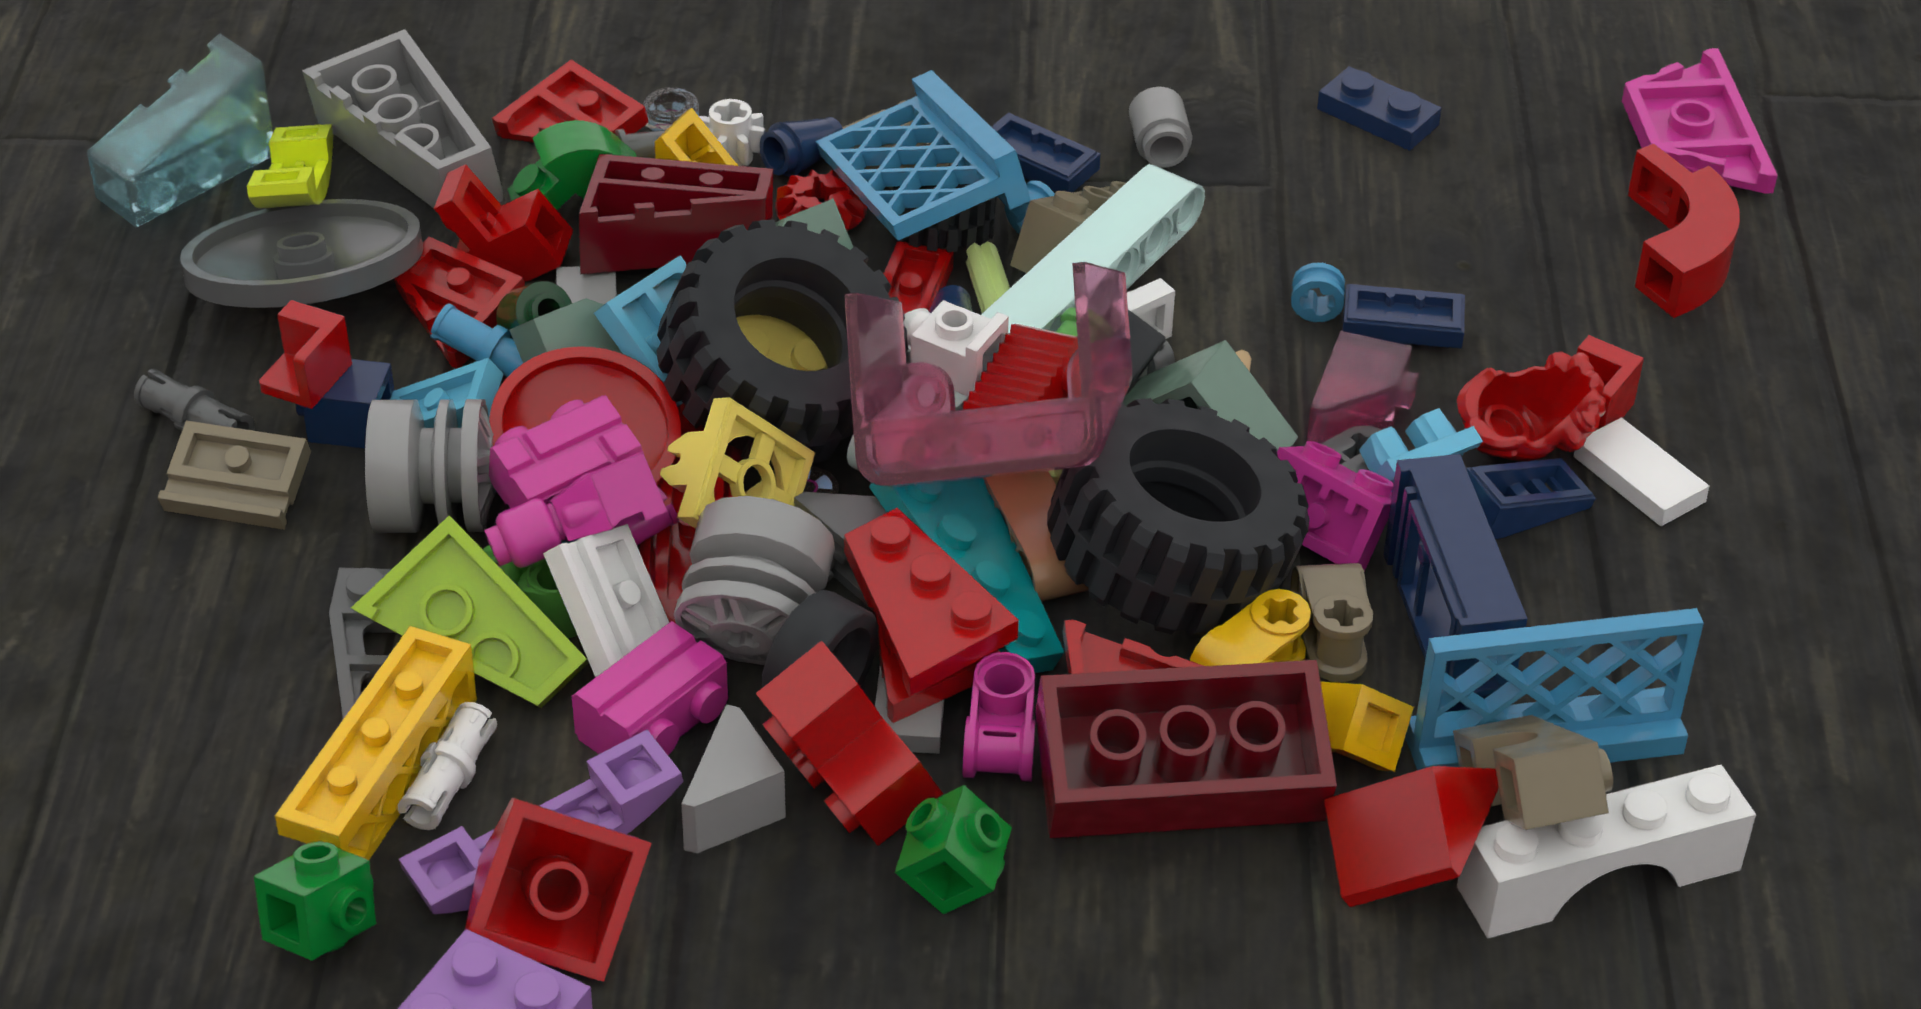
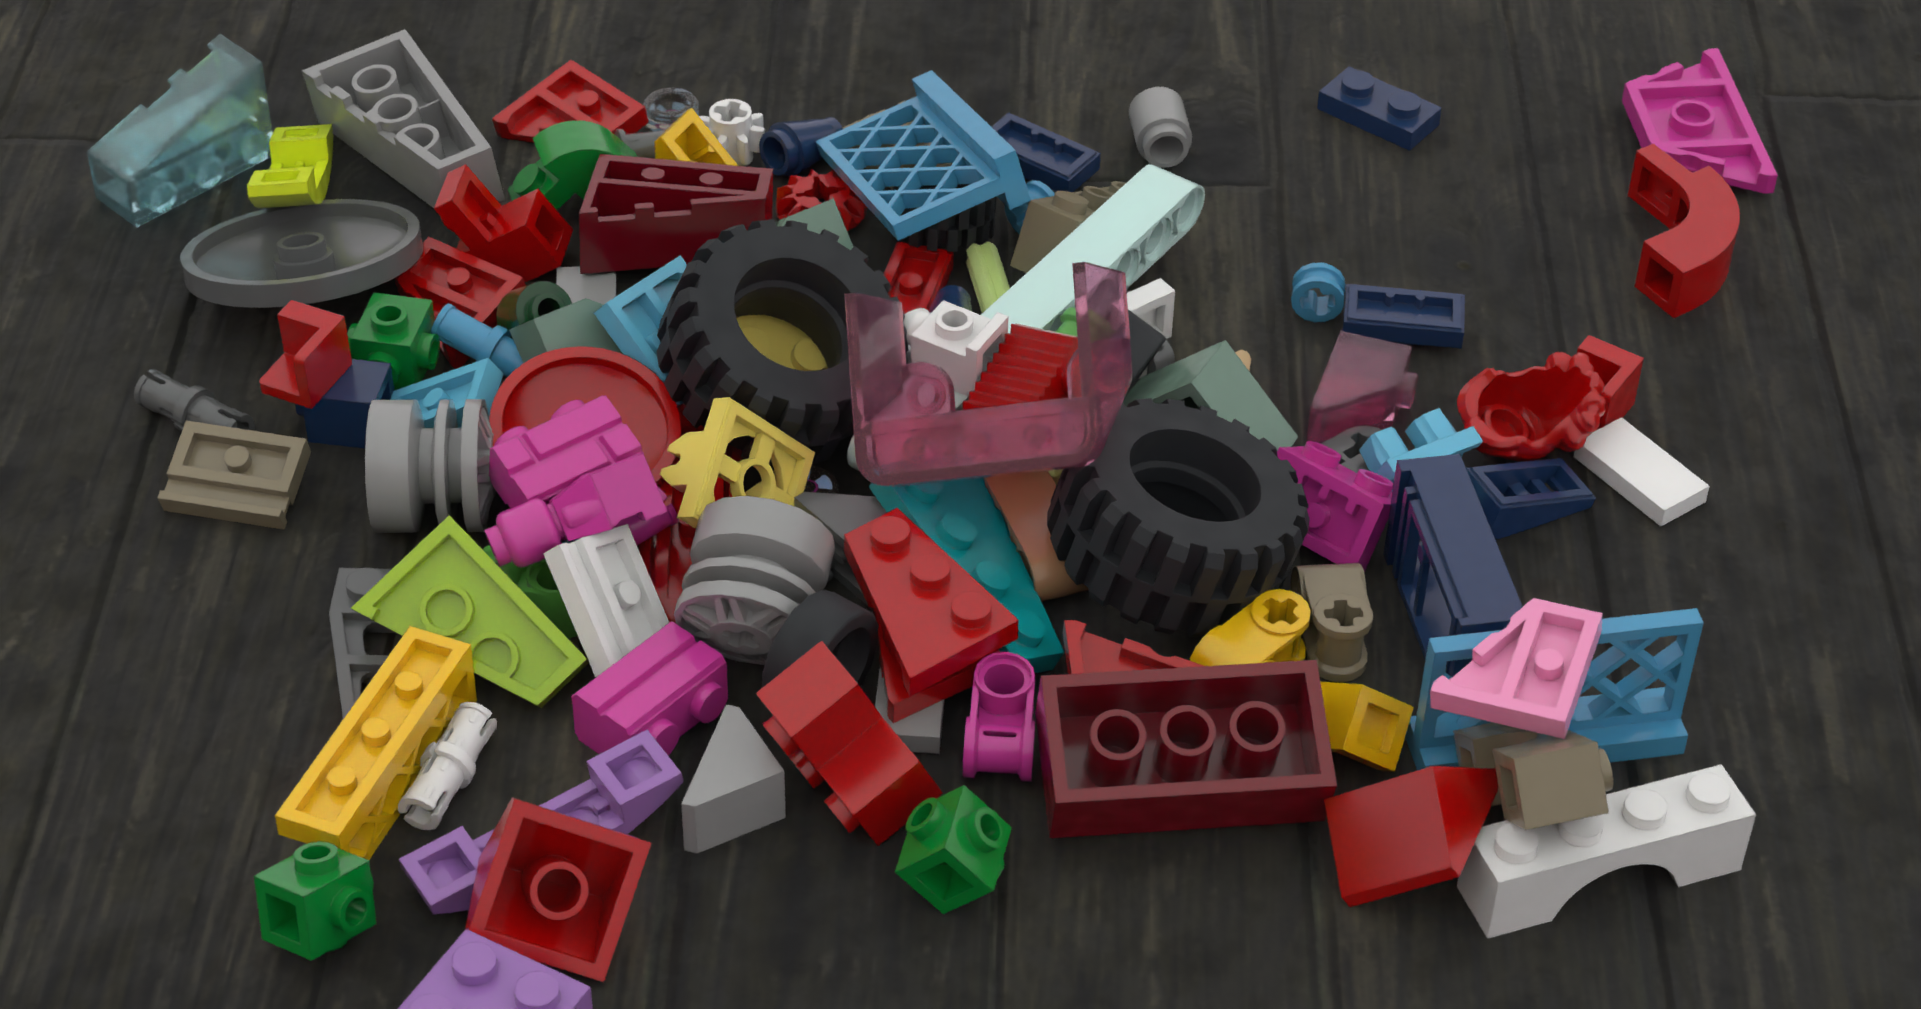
(397, 333): none -> green brick
(1527, 671): none -> bright pink wing

